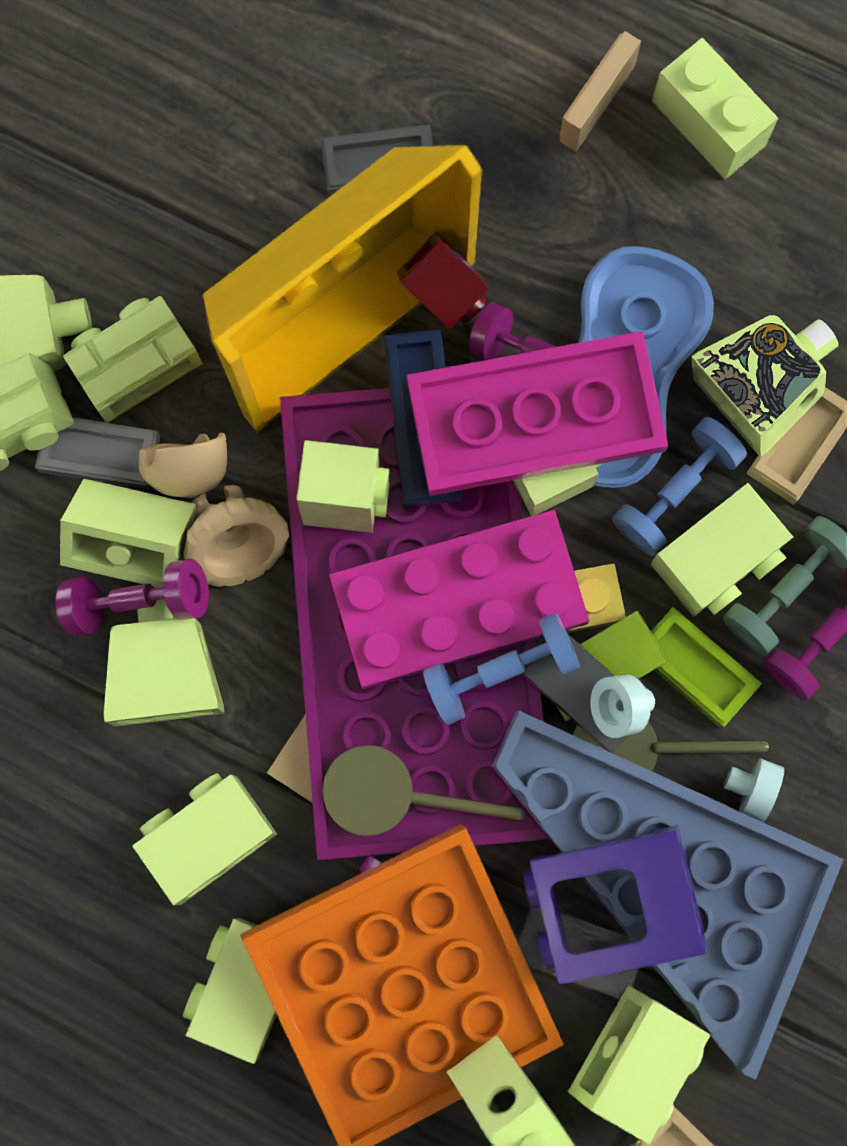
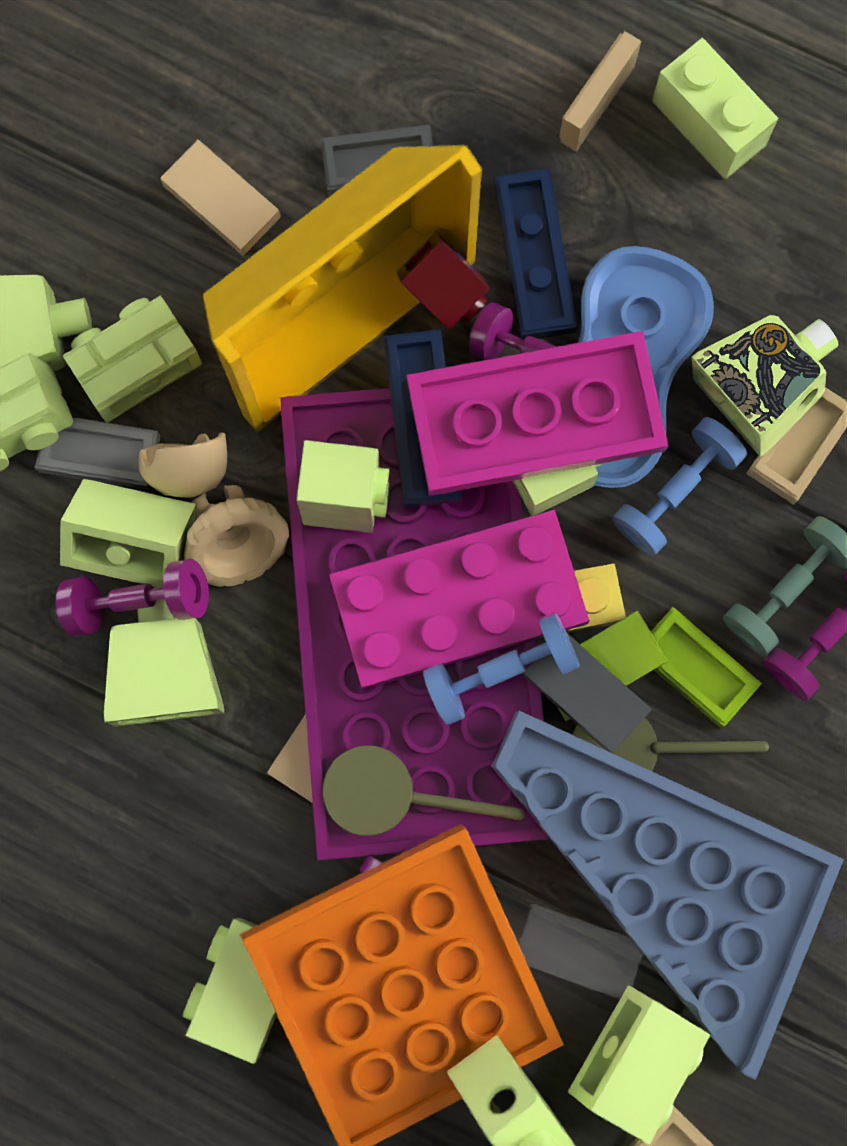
(203, 838): yellowish green brick -> none
(220, 197): none -> tan tile
(535, 254): none -> dark blue tile
(621, 705): light aqua tile -> none
(665, 895): dark purple window -> none
(721, 551): yellowish green brick -> none
(757, 788): light aqua tile -> none

